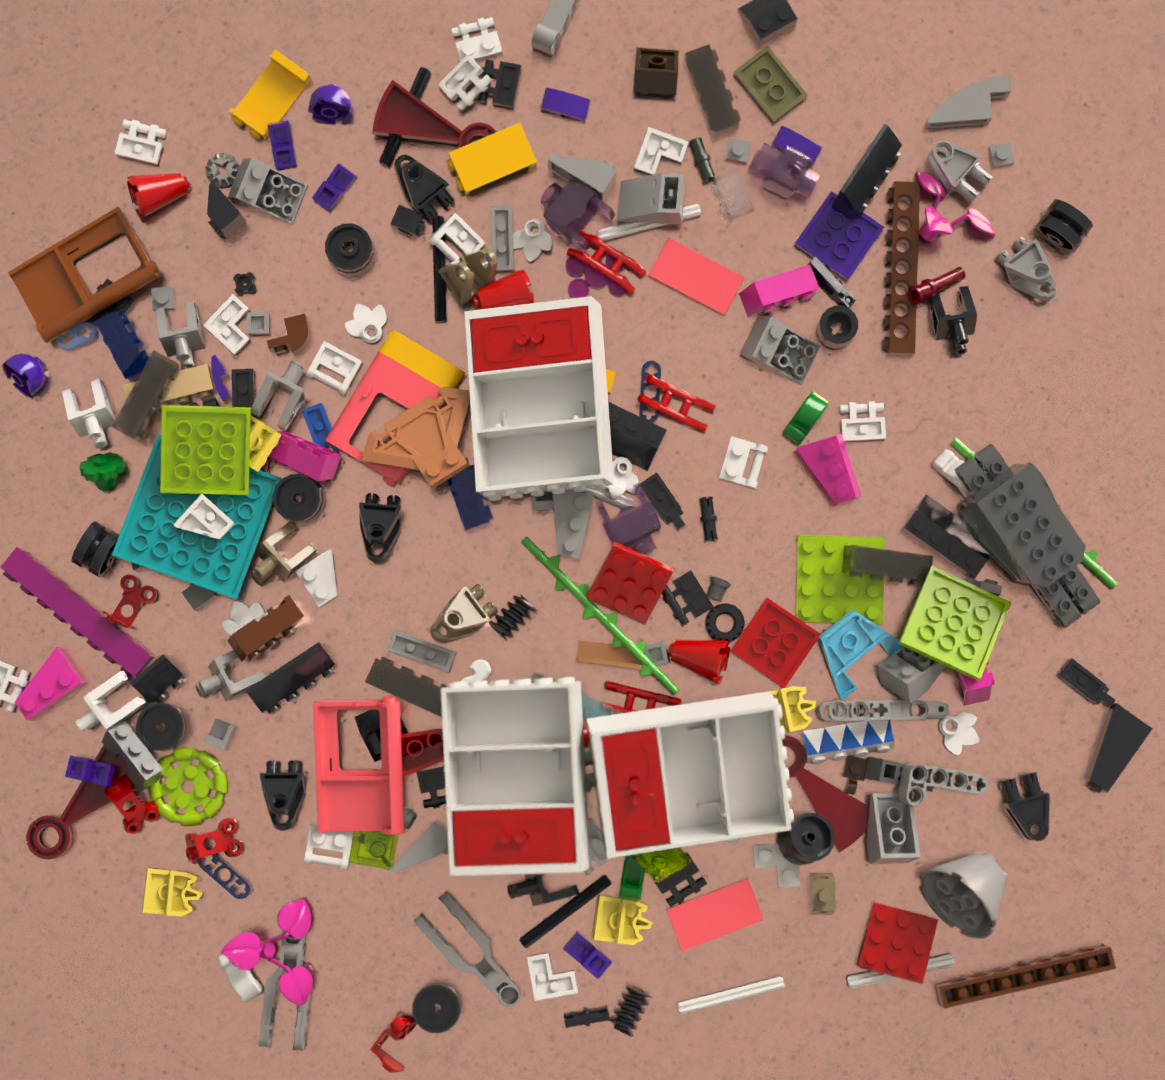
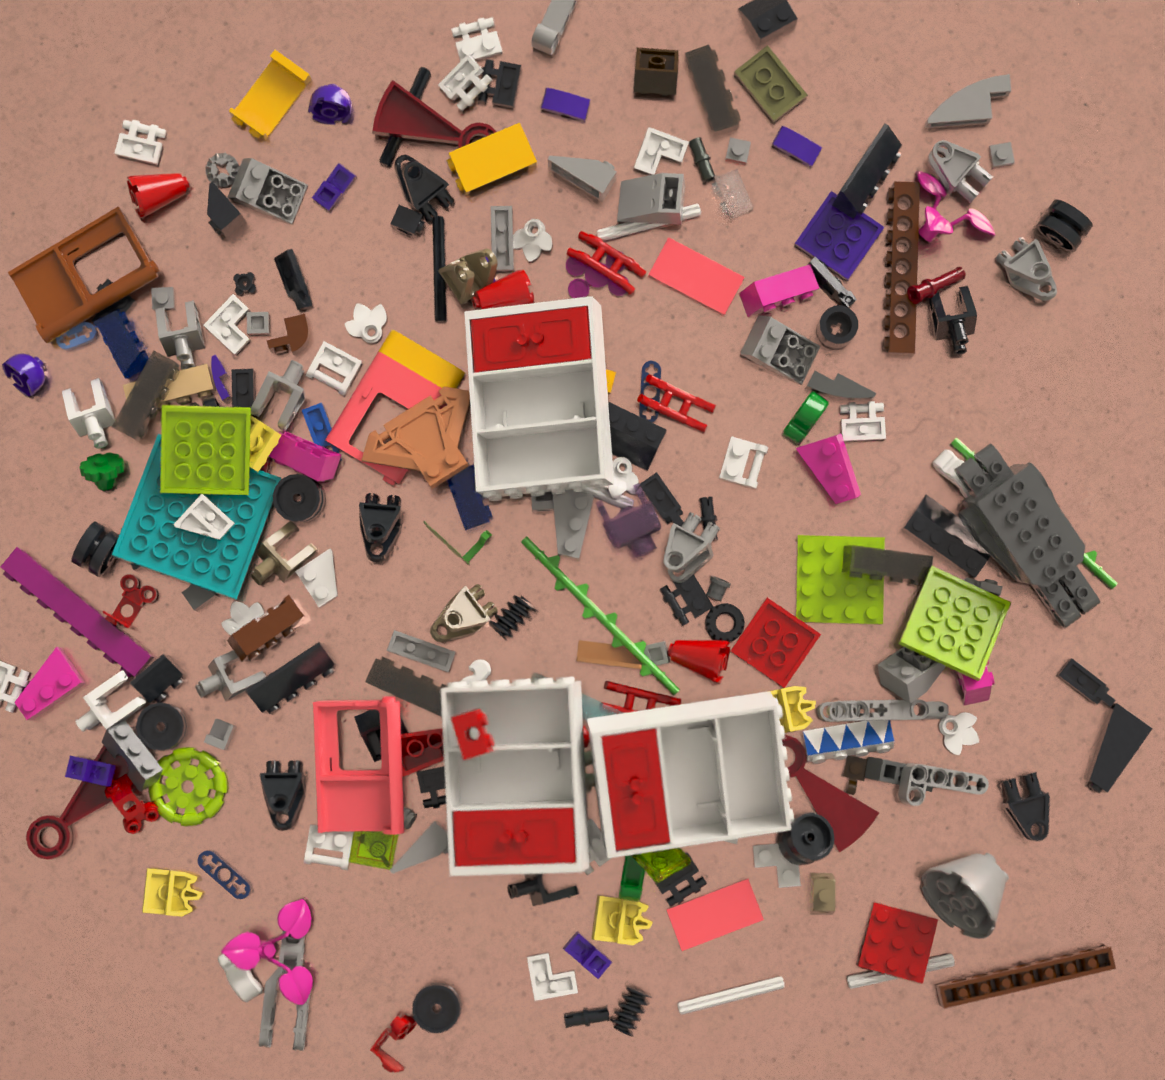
(222, 839): red piece -> none
(282, 144): dark purple slope -> none
(293, 279): none -> black hinge
(348, 236): black wheel -> none
(459, 234): white plate -> none
(468, 746): none -> red brick
(472, 552): none -> bright green piece
(487, 970): light grey piece -> none
(565, 911): black axle -> none
(572, 209): piece -> none
(629, 582): red plate -> none
(688, 549): none -> light grey piece
(777, 163): clear purple piece -> none
(839, 388): none -> dark grey slope
(848, 642): medium azure wing -> none
(891, 830): light grey slope -> none

